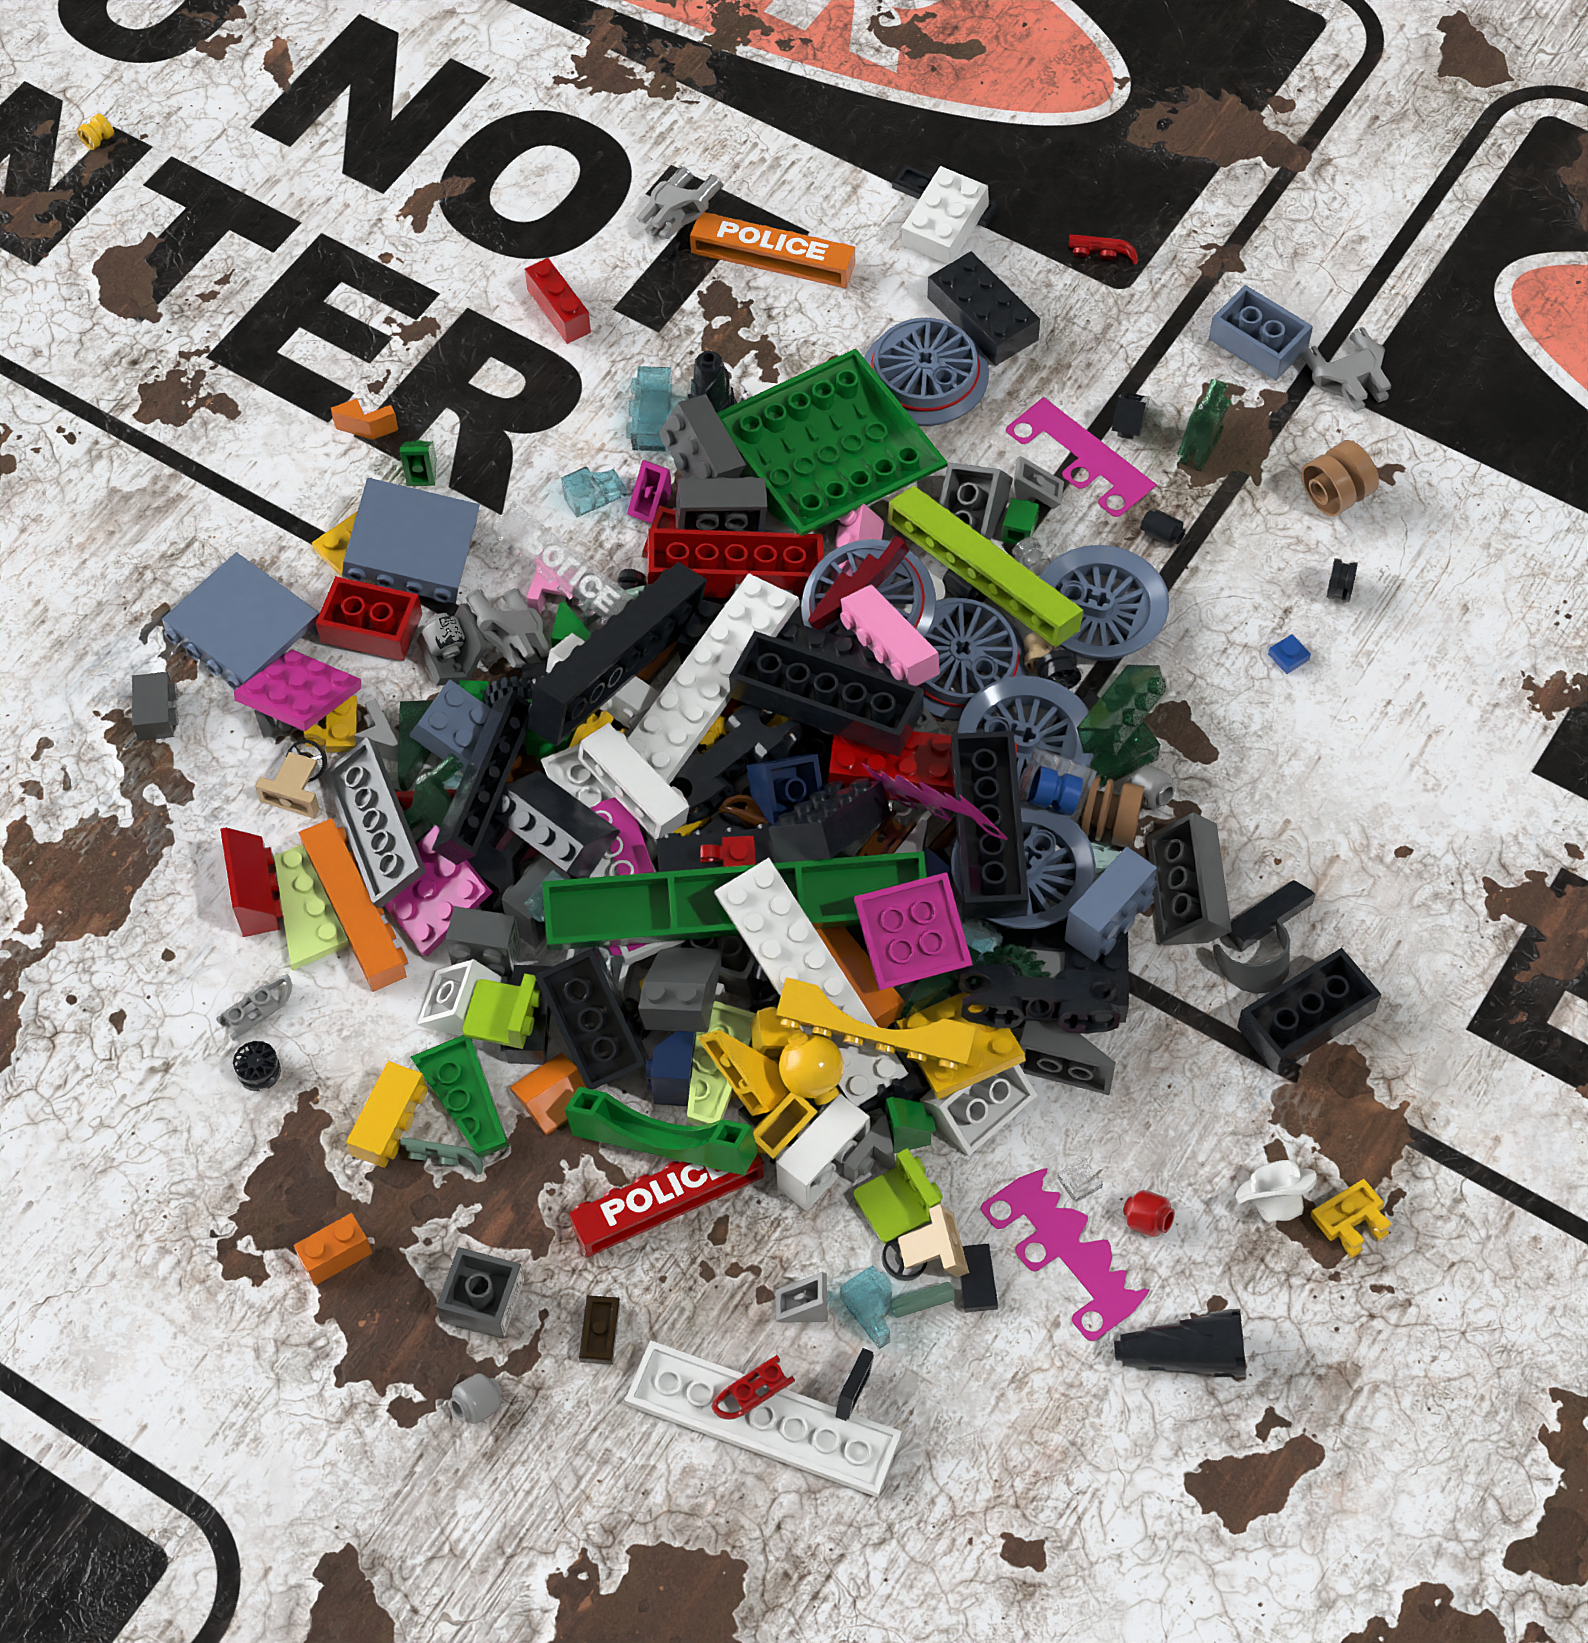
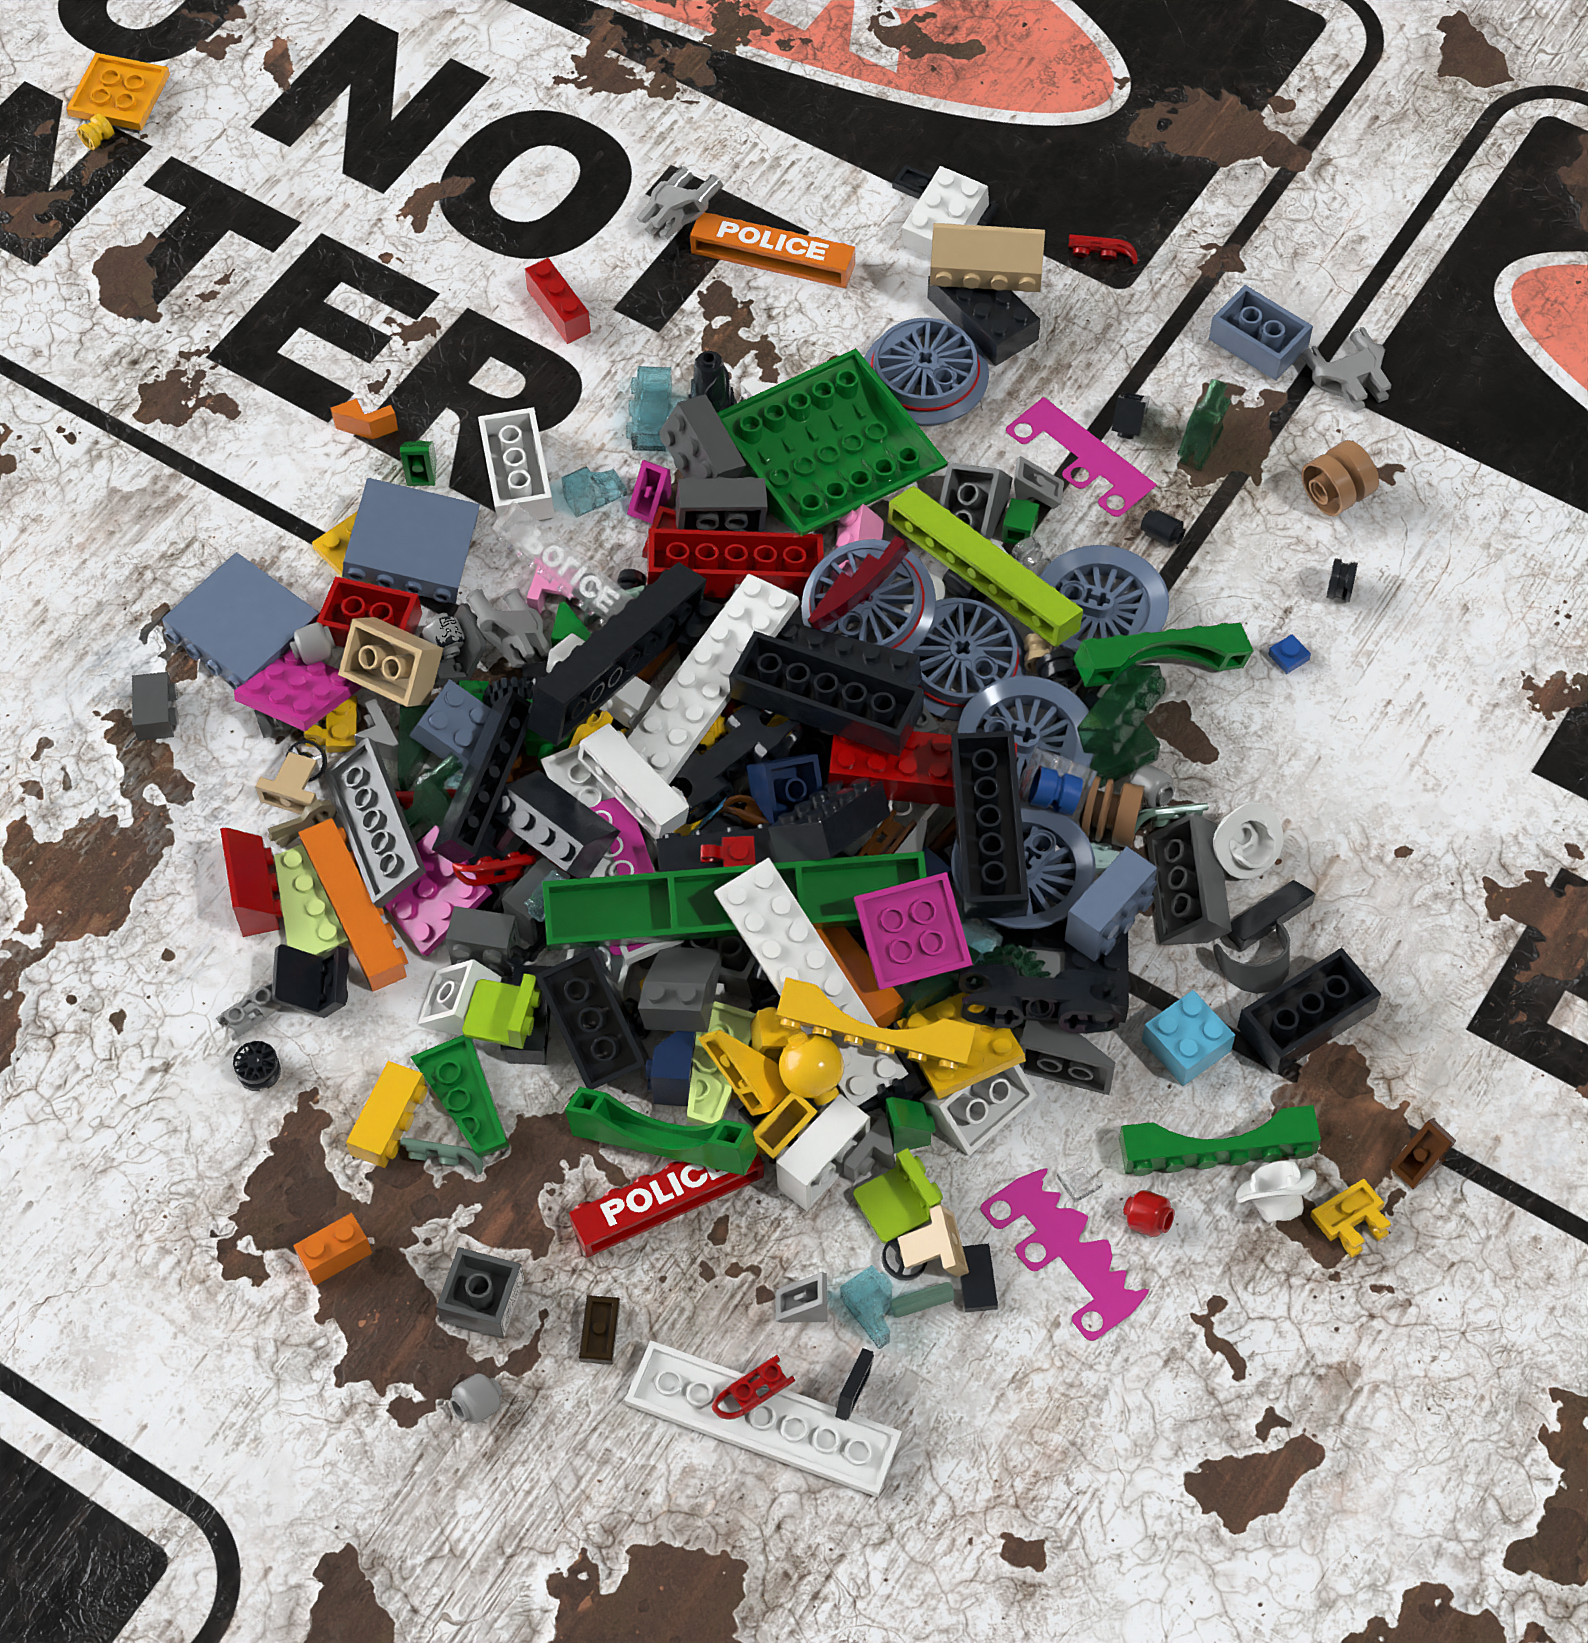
(118, 90): none -> light orange plate
(310, 981): none -> black bracket
(312, 815): none -> dark tan piece
(313, 643): none -> light grey head
(390, 661): none -> tan brick
(486, 867): none -> red piece
(516, 462): none -> white brick
(530, 954): none -> black piece
(549, 1091): orange slope -> none
(716, 809): none -> dark azure sticker
(889, 636): bright pink brick -> none
(932, 797): dark pink piece -> none
(987, 257): none -> tan slope
(1154, 1148): none -> green arch
(1162, 815): none -> sand green piece
(1188, 1037): none -> medium azure brick
(1193, 1345): black cone -> none
(1215, 646): none -> green arch
(1248, 840): none -> white hat
(1423, 1154): none -> reddish brown slope

